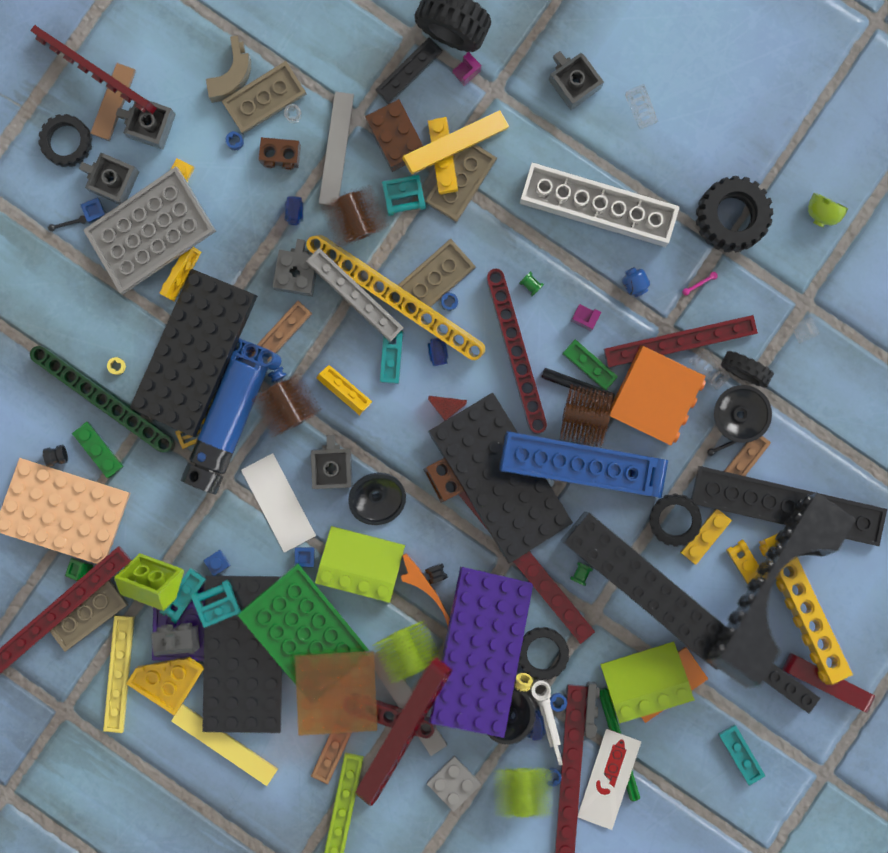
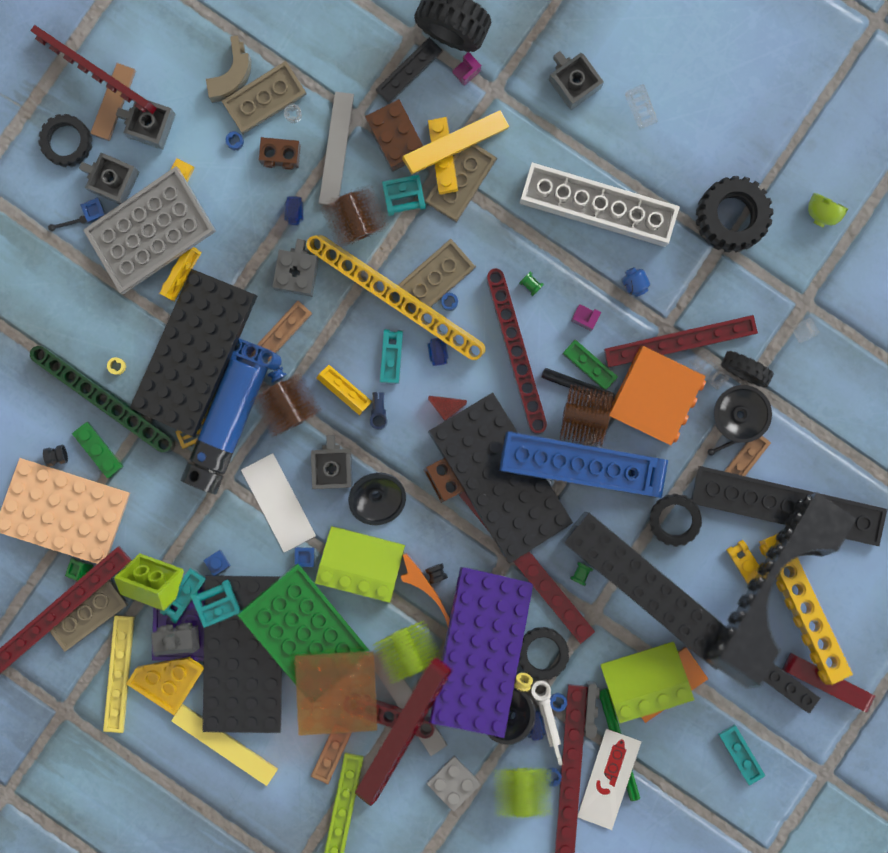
(354, 294): light grey tile -> none
(378, 410): none -> dark blue pin
(708, 534): yellow plate -> none
(712, 276): dark pink hinge -> none

